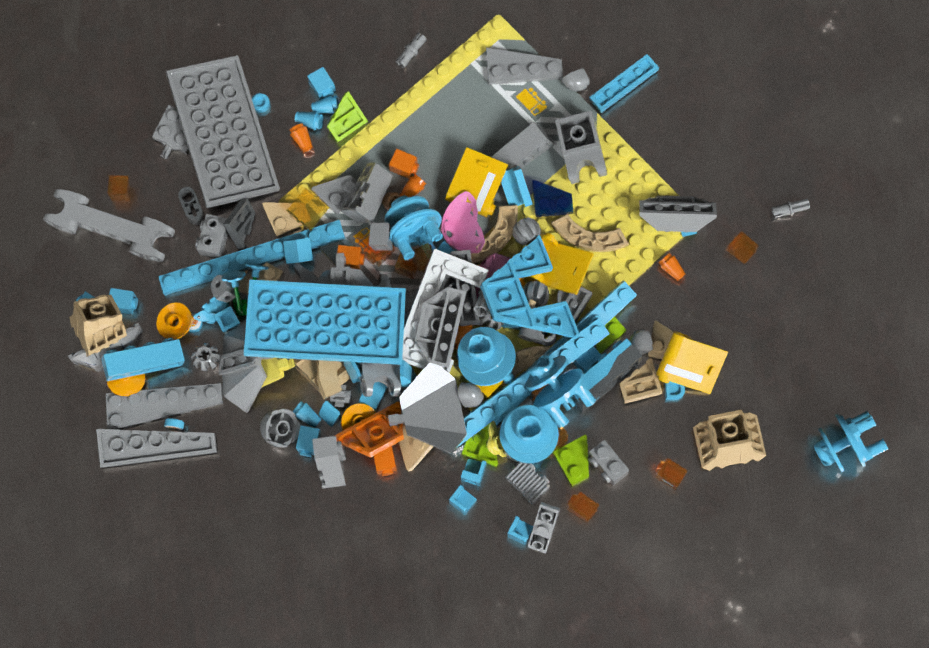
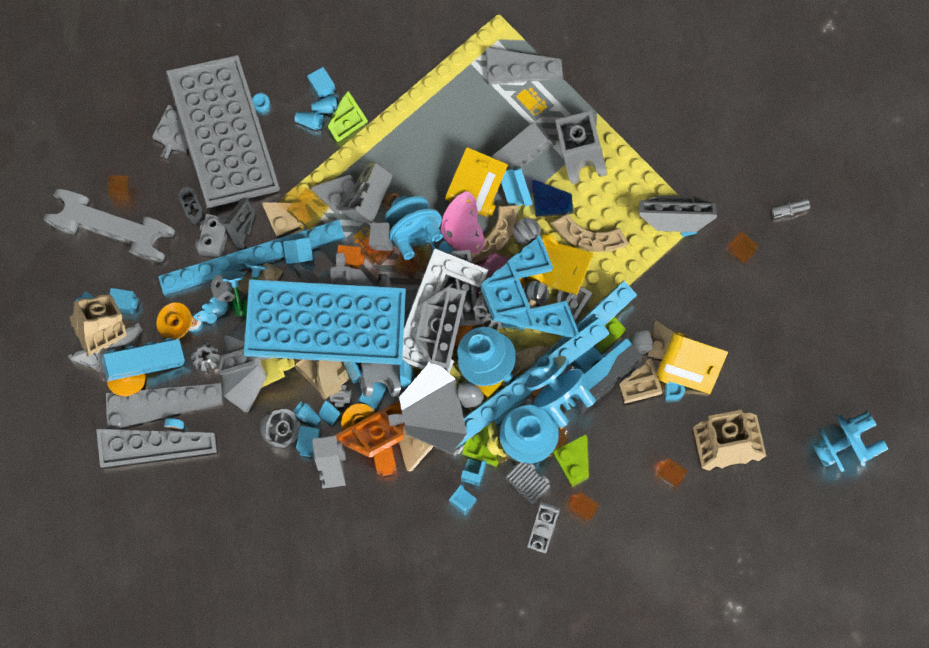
(227, 319): medium azure panel -> none
(301, 137): orange cone -> none
(404, 164): orange brick -> none
(411, 50): light grey pin -> none
(413, 186): orange cone -> none
(520, 531): medium azure panel -> none
(536, 336): light grey piece -> none
(576, 80): light grey piece -> none
(608, 463): light grey brick -> none
(624, 83): medium azure plate -> none
(672, 267): orange cone -> none

